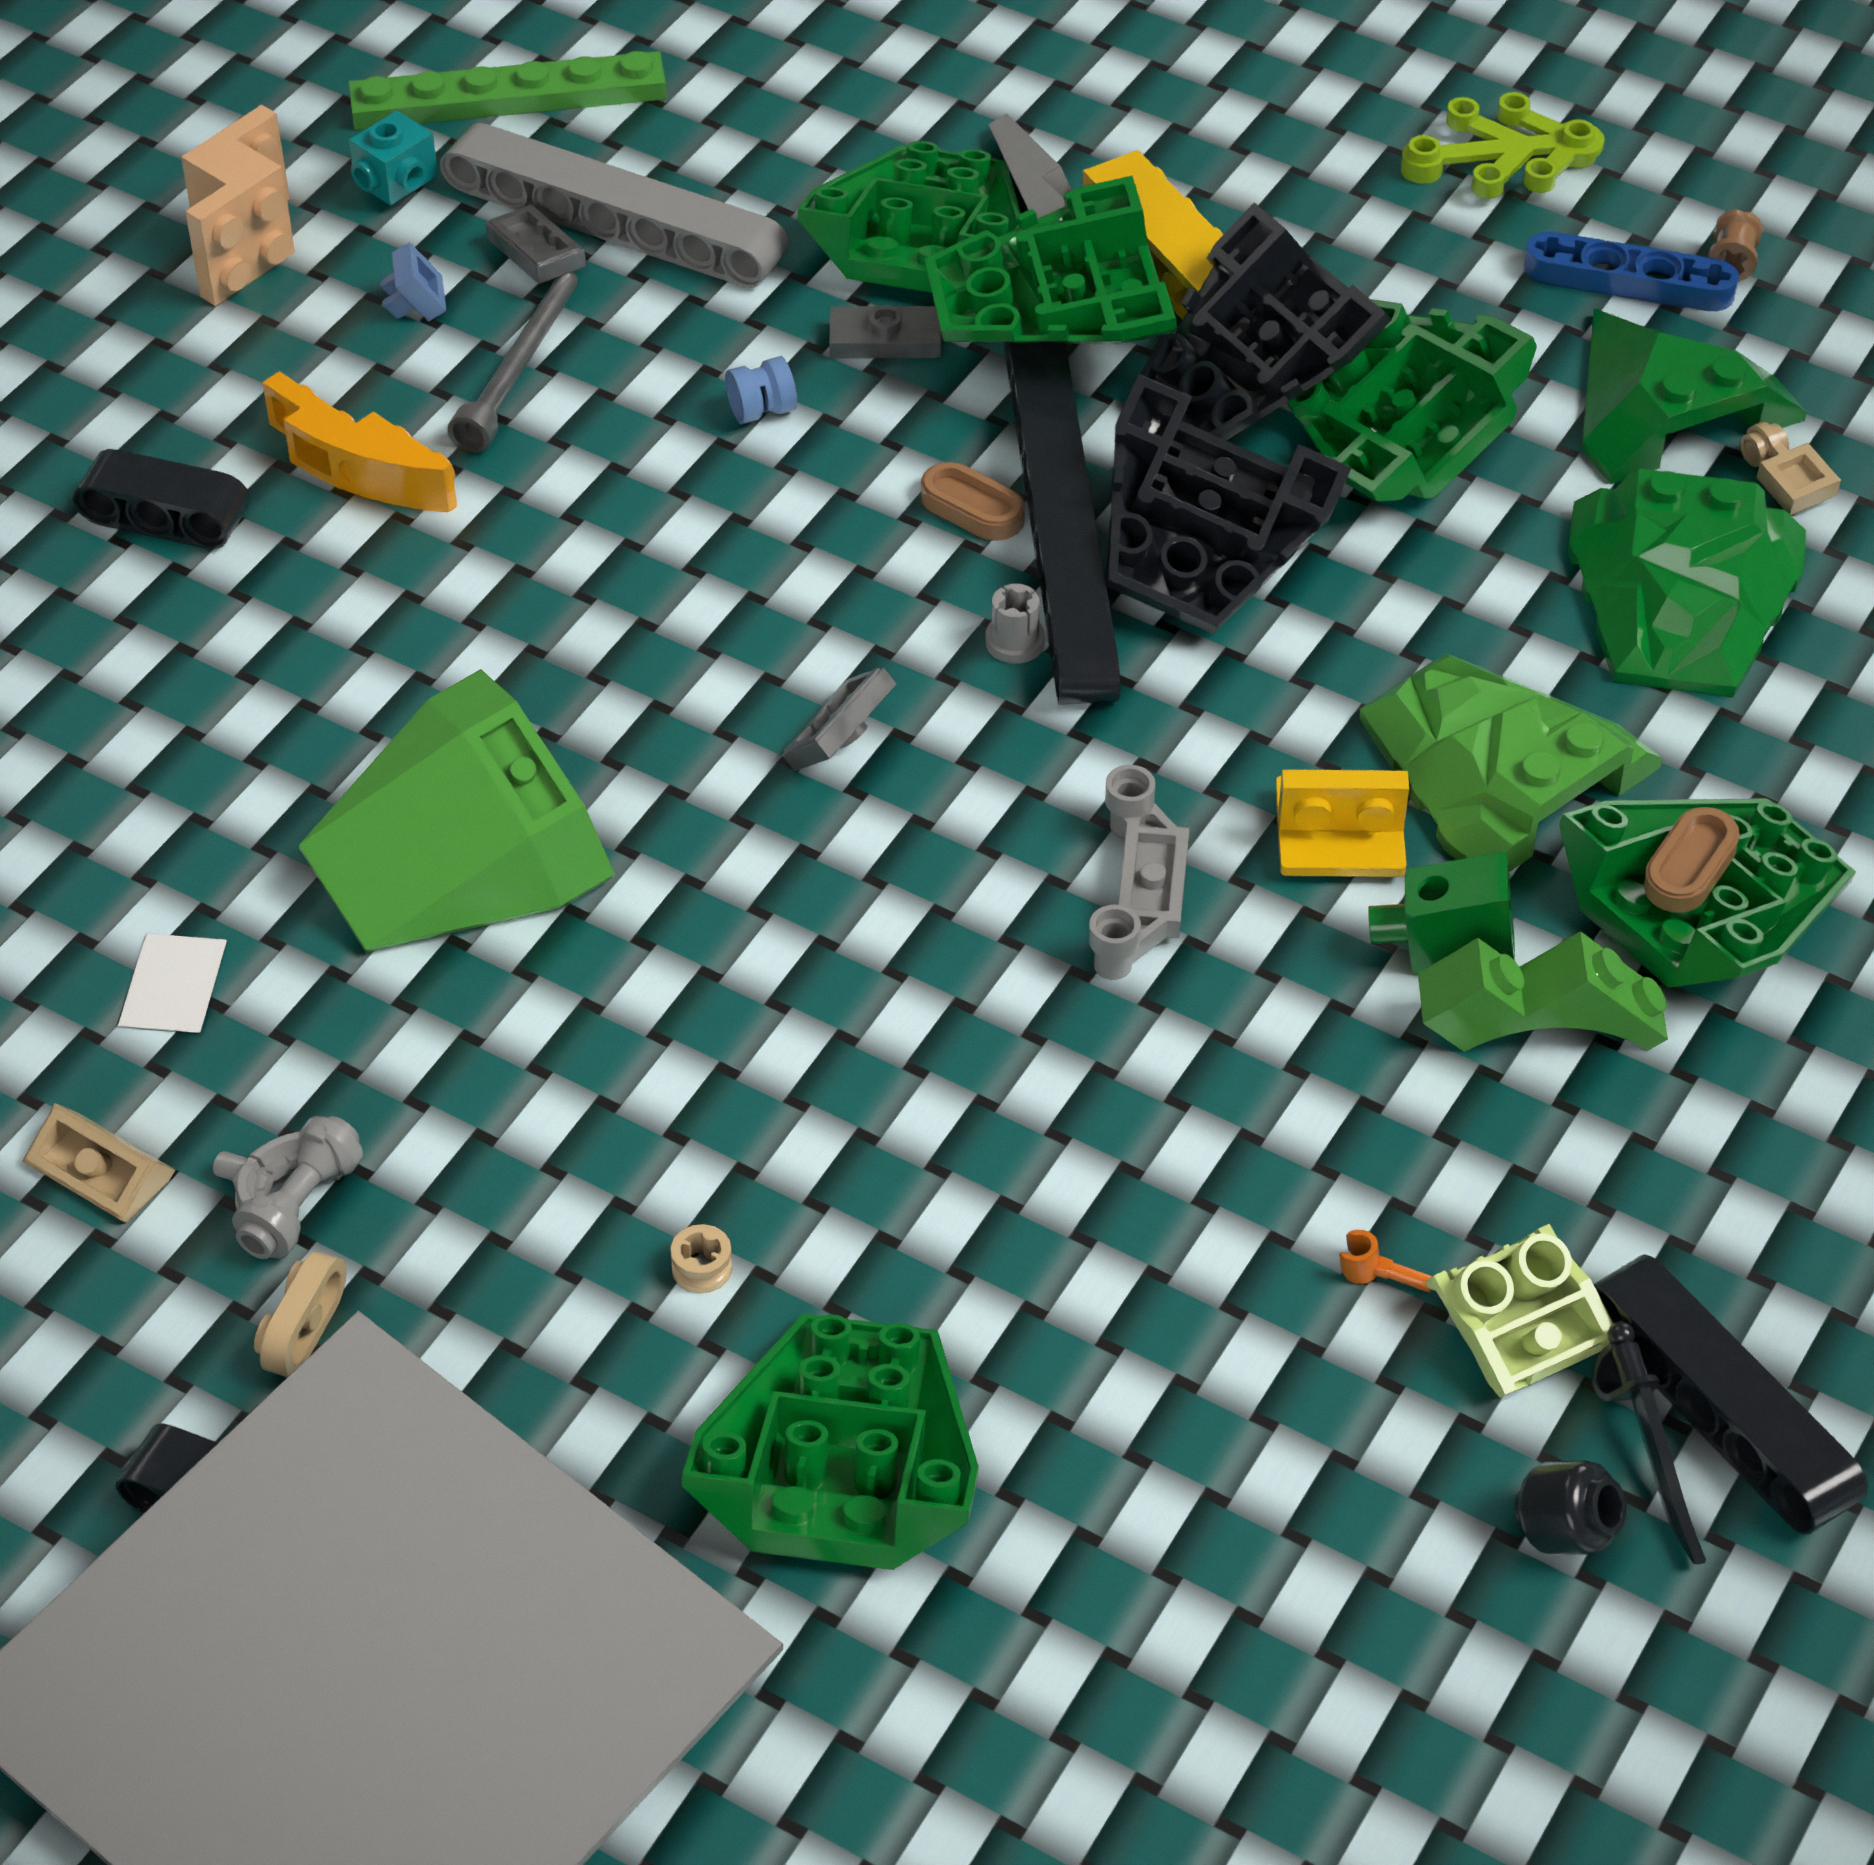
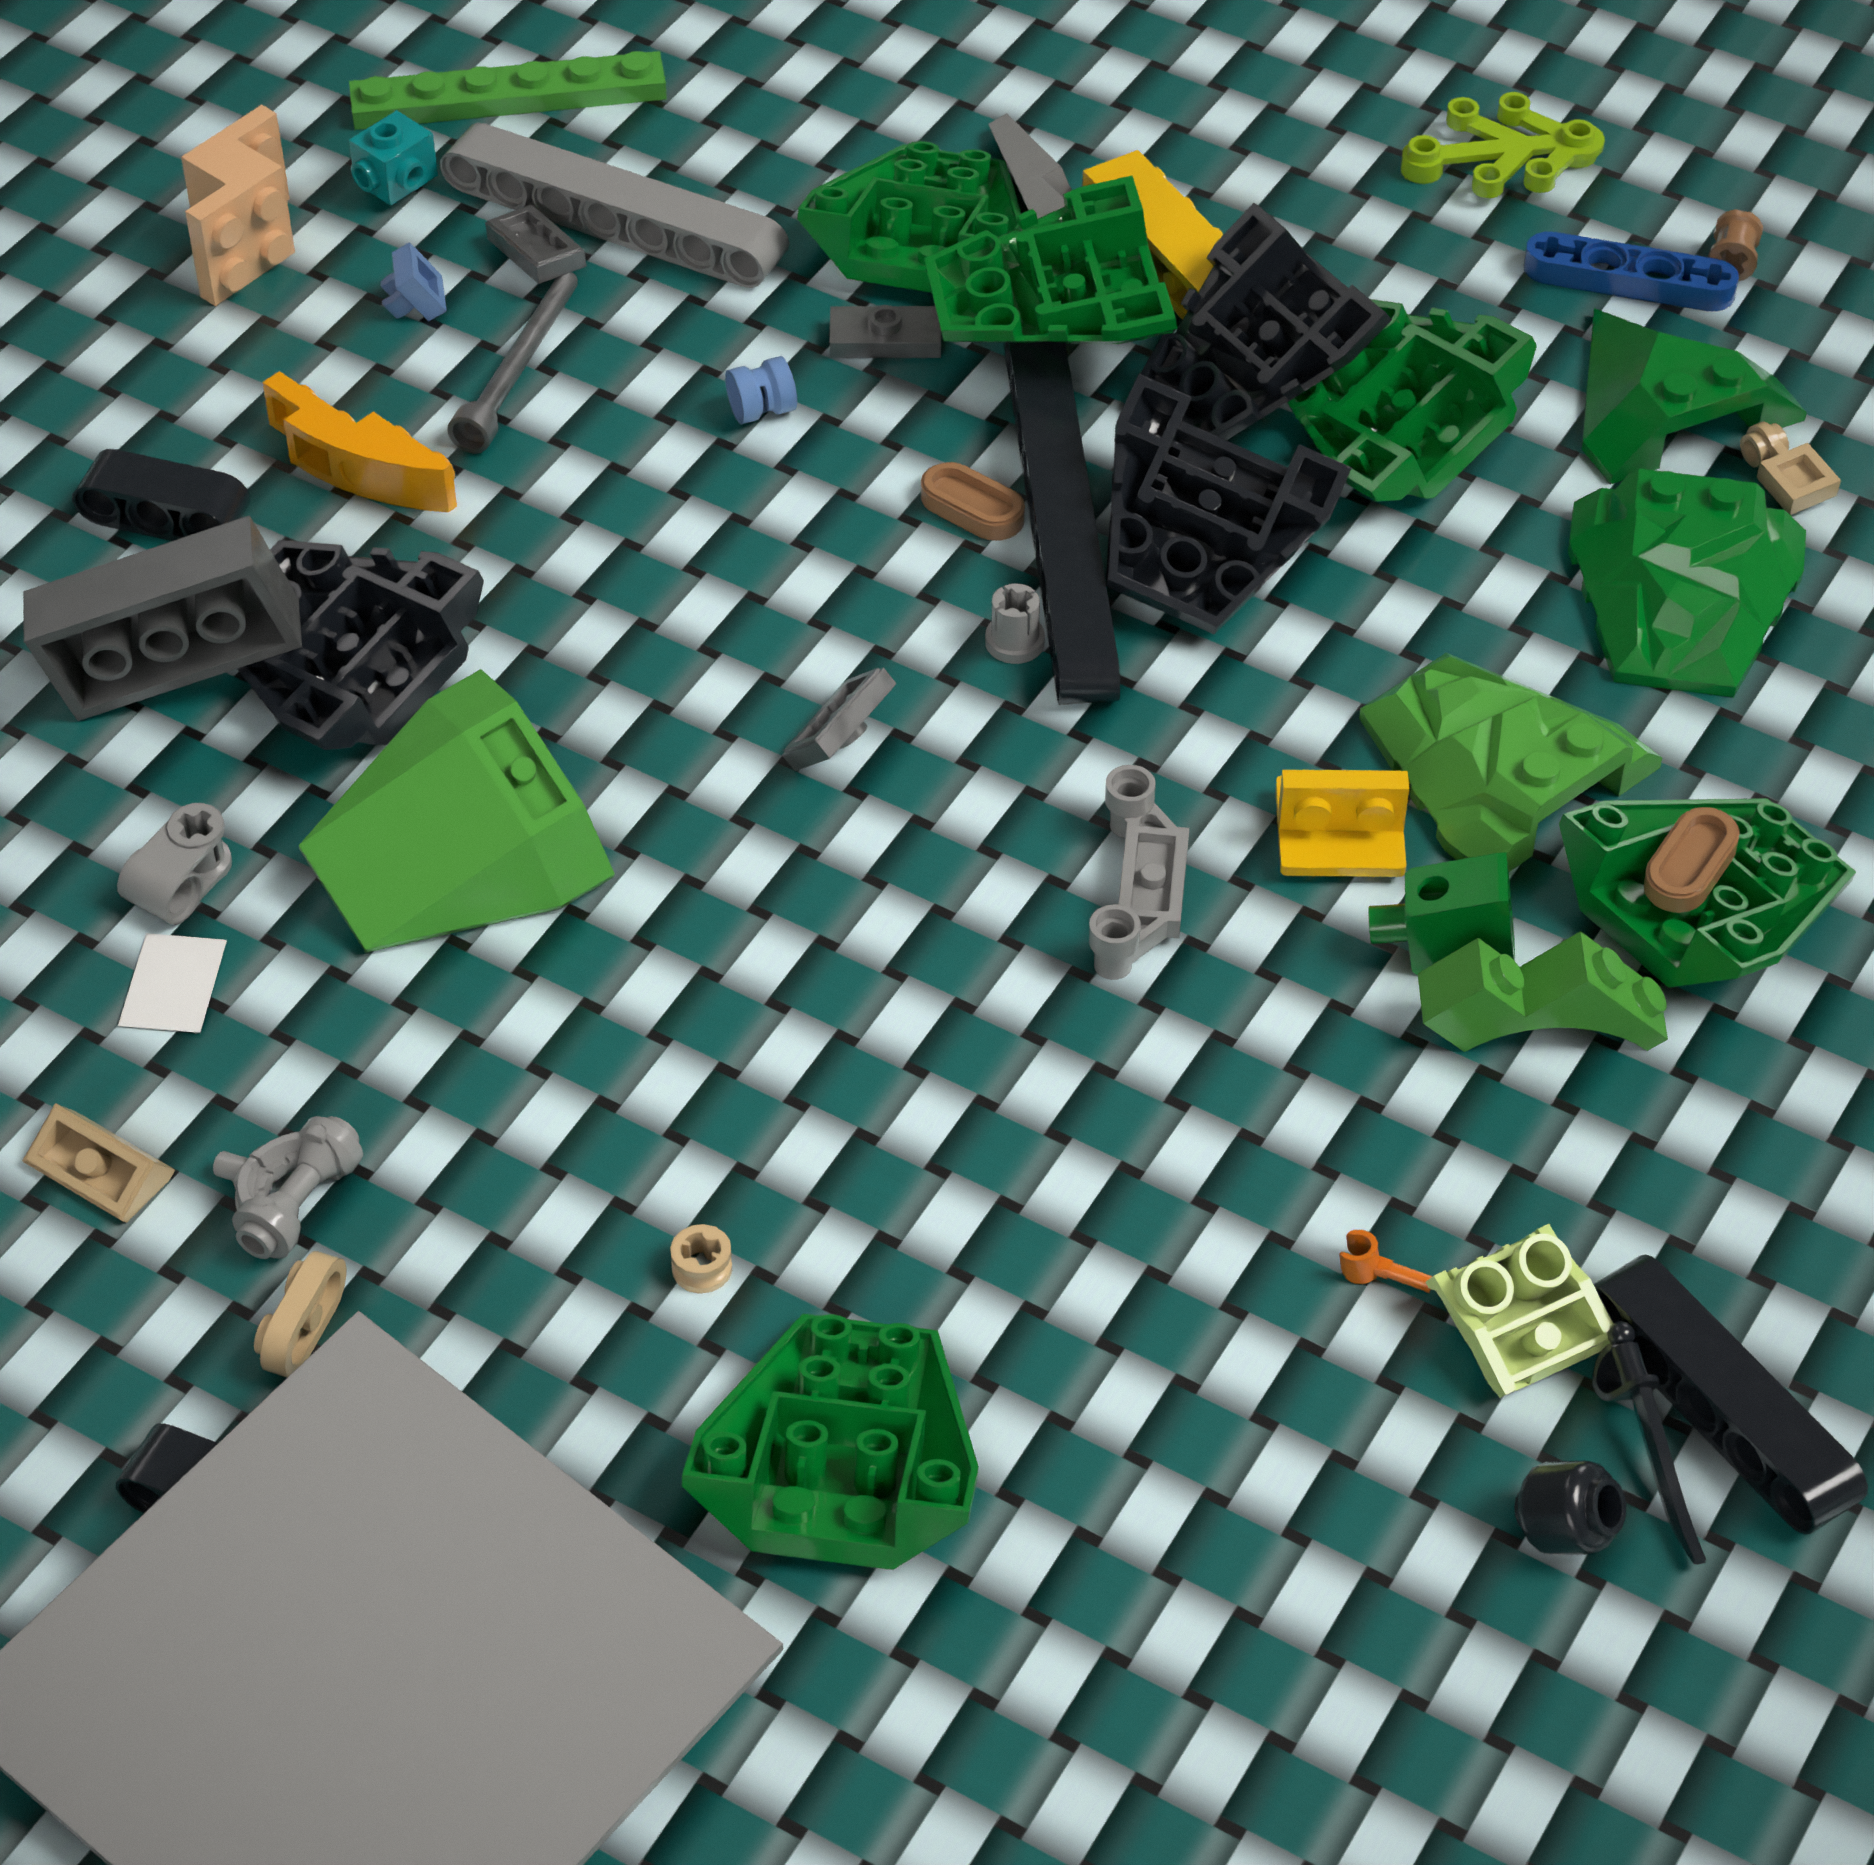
(162, 618): none -> dark grey brick
(178, 864): none -> light grey piece
(372, 638): none -> black wedge

